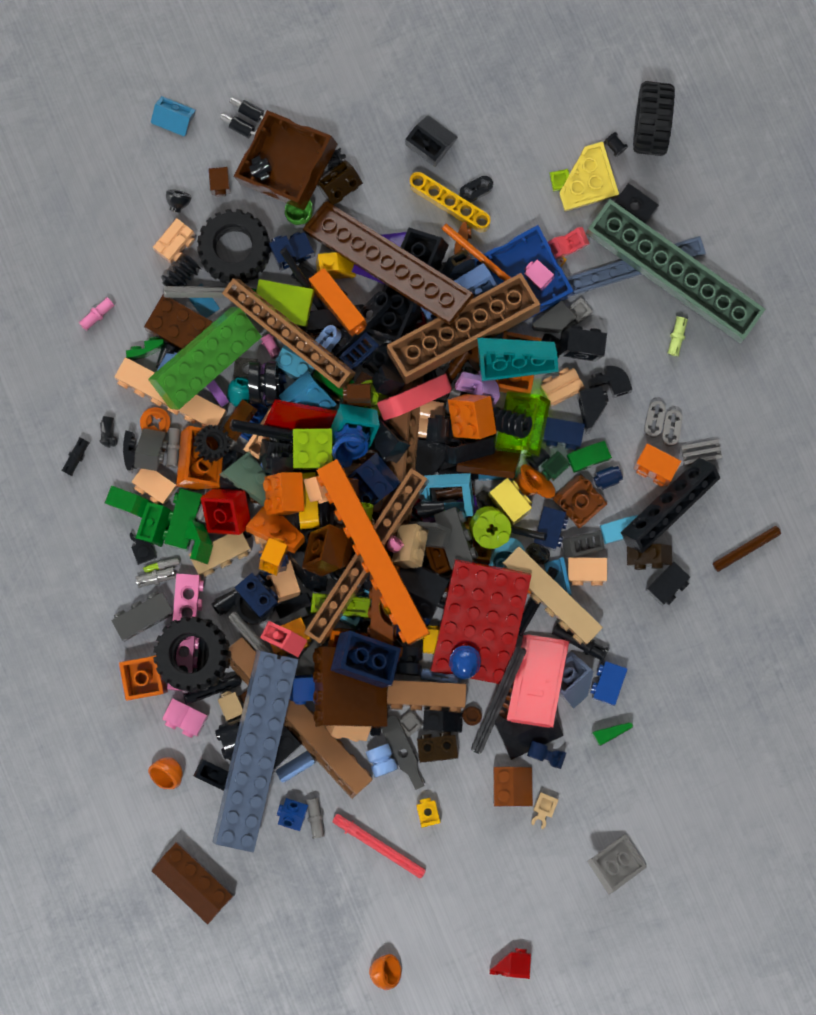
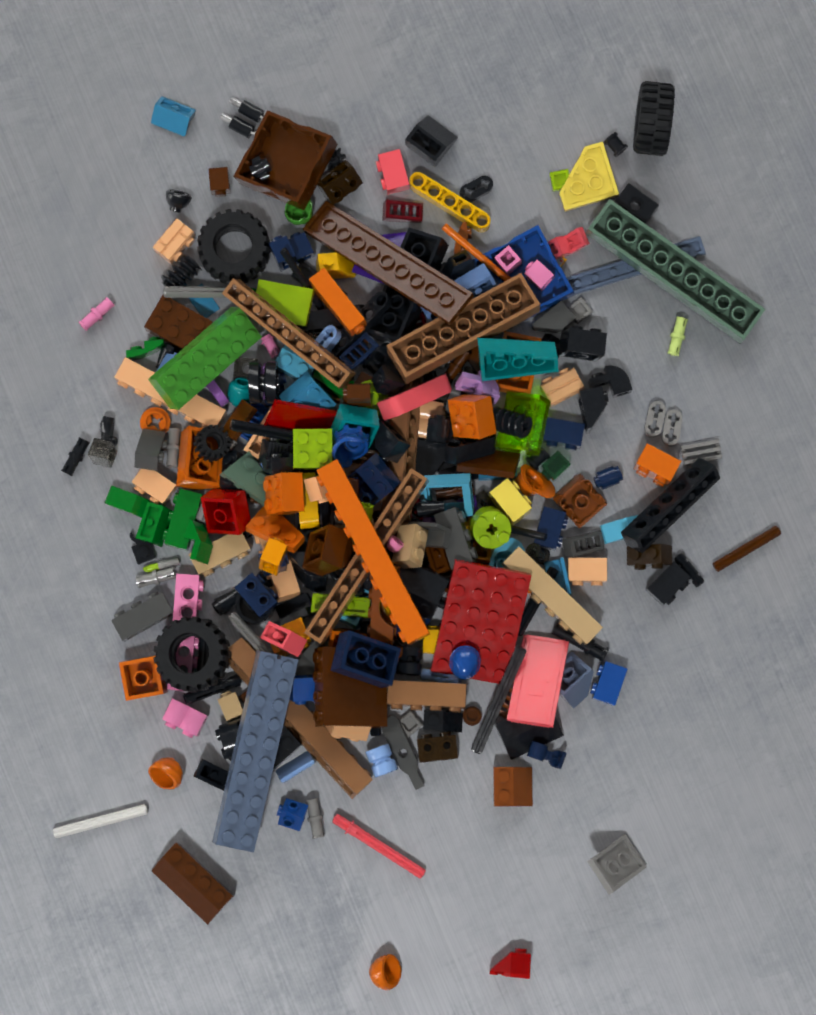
(100, 821): none -> white axle
(102, 453): none -> clear smoke brick
(129, 456): black slope -> none
(393, 172): none -> coral brick
(402, 205): none -> dark red slope
(430, 820): yellow brick -> none
(508, 260): none -> bright pink brick
(545, 807): tan plate -> none
(589, 456): green slope -> none
(605, 735): green slope -> none
(689, 569): none -> black axle

